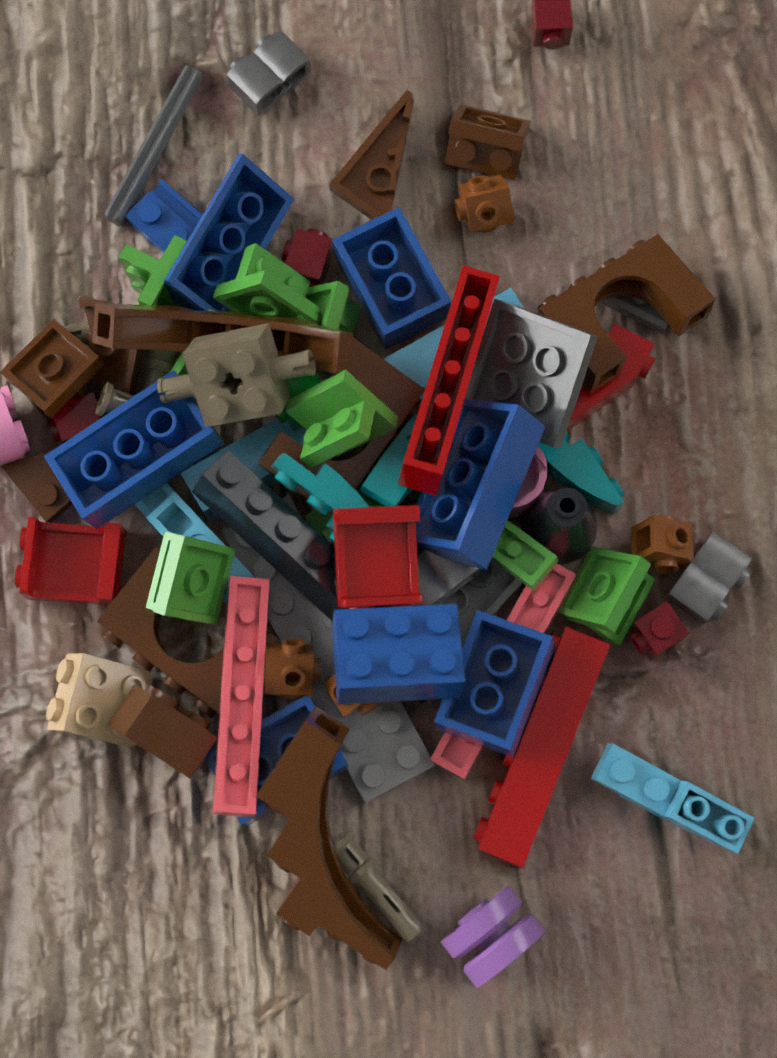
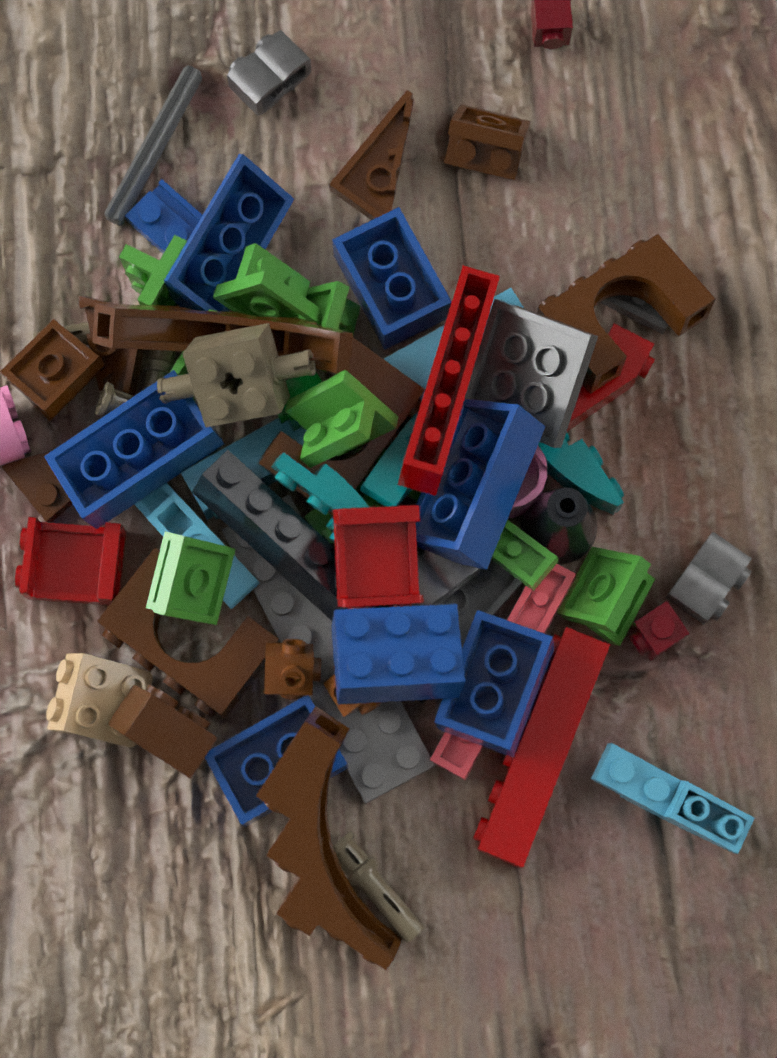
(74, 417): dark red brick -> none
(241, 697): coral plate -> none
(309, 254): dark red brick -> none
(484, 203): dark orange brick -> none
(496, 940): medium lavender wheel -> none
(663, 542): dark orange brick -> none

